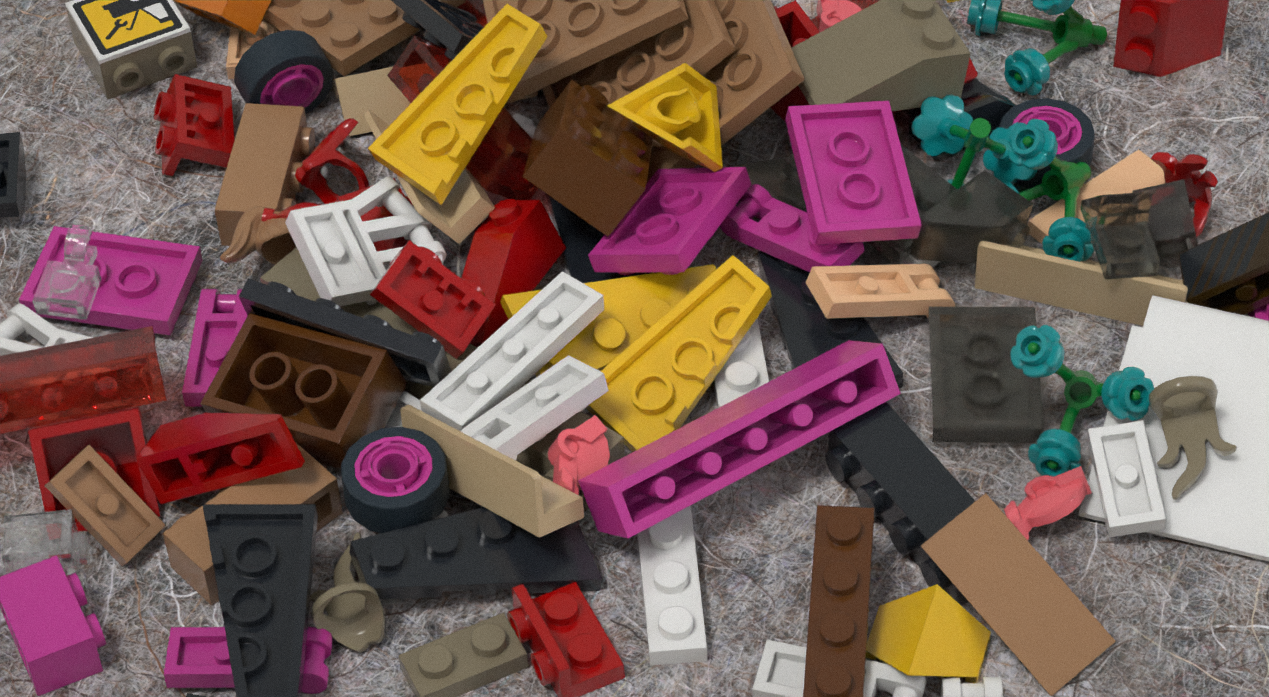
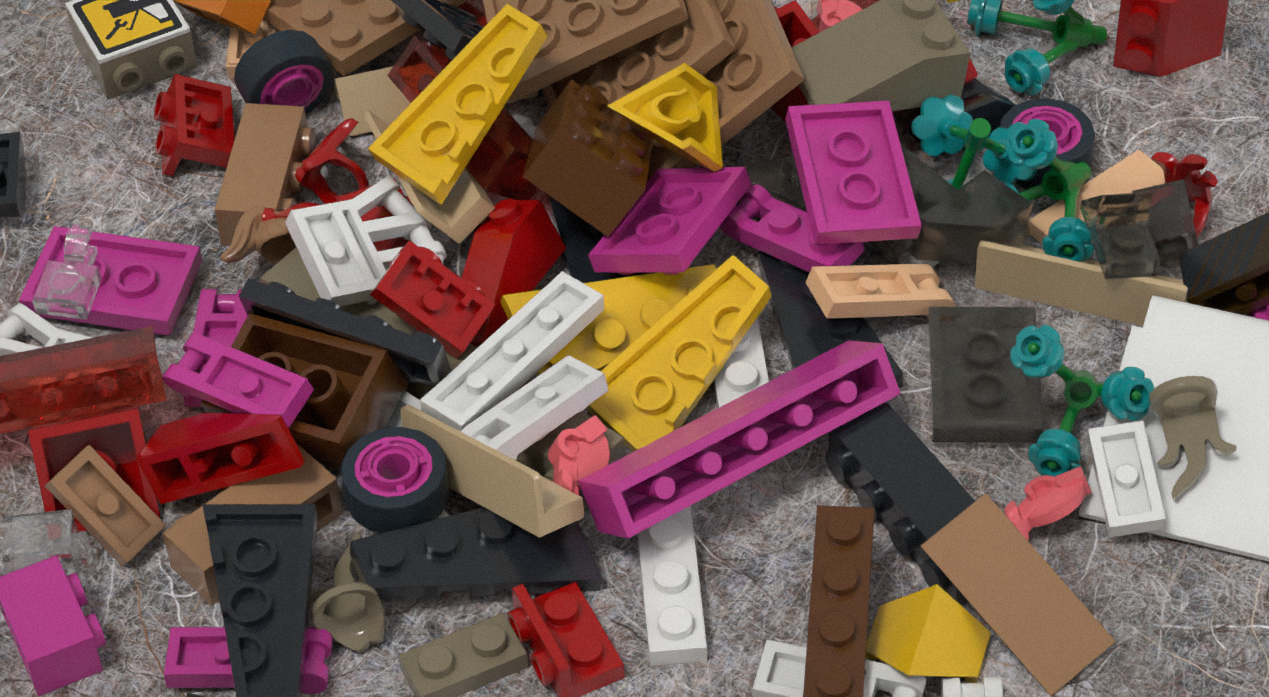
(237, 380): none -> dark pink plate

